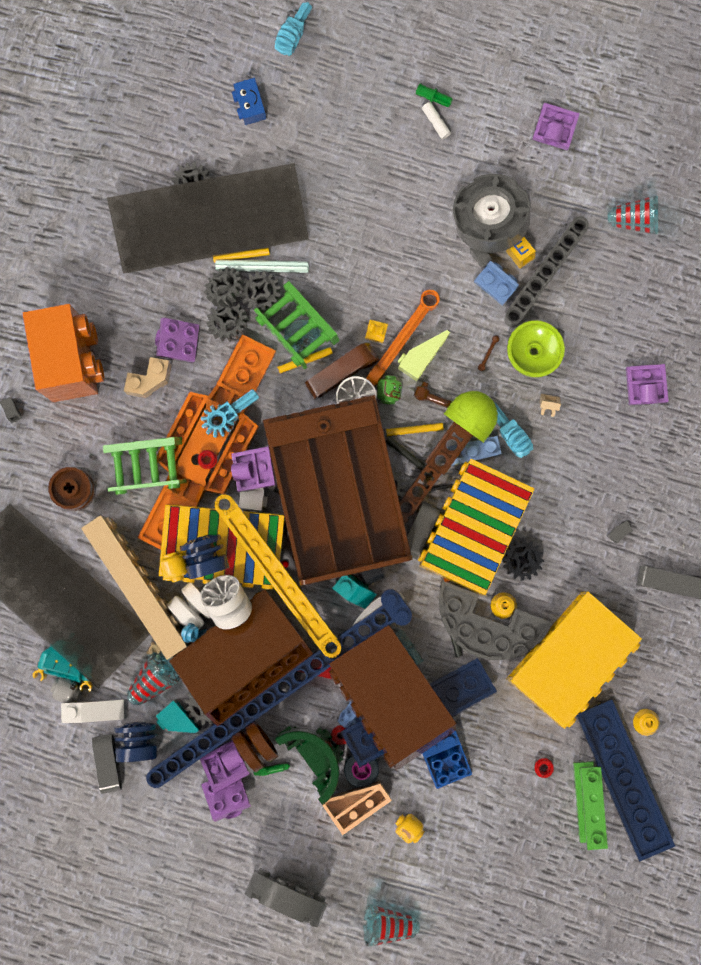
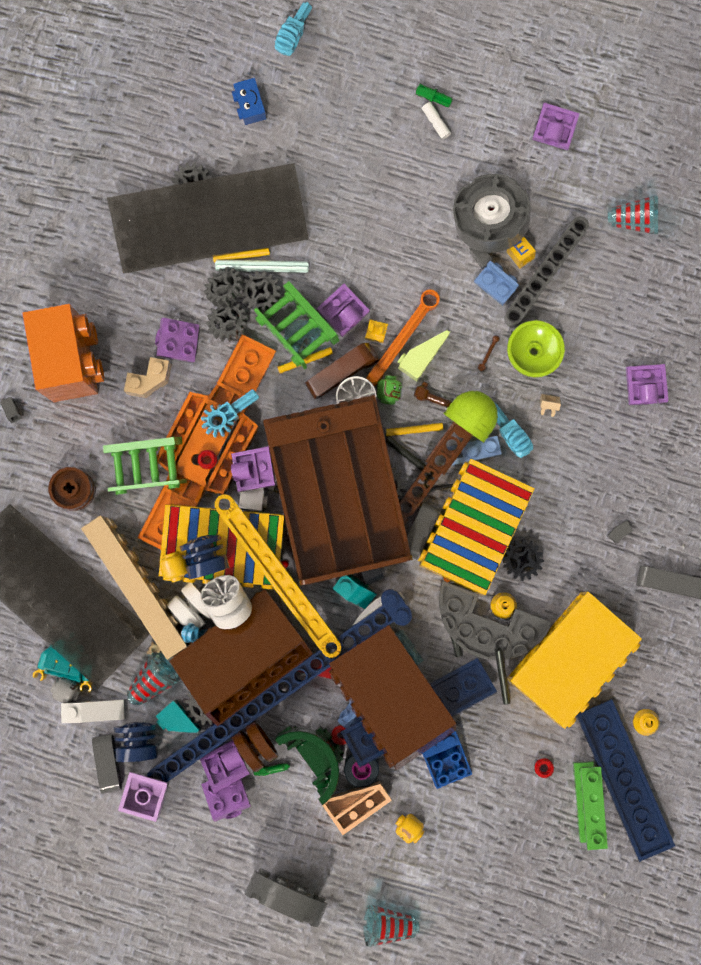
(143, 796): none -> lavender slope
(343, 310): none -> medium lavender plate
(502, 676): none -> pearl dark grey bar

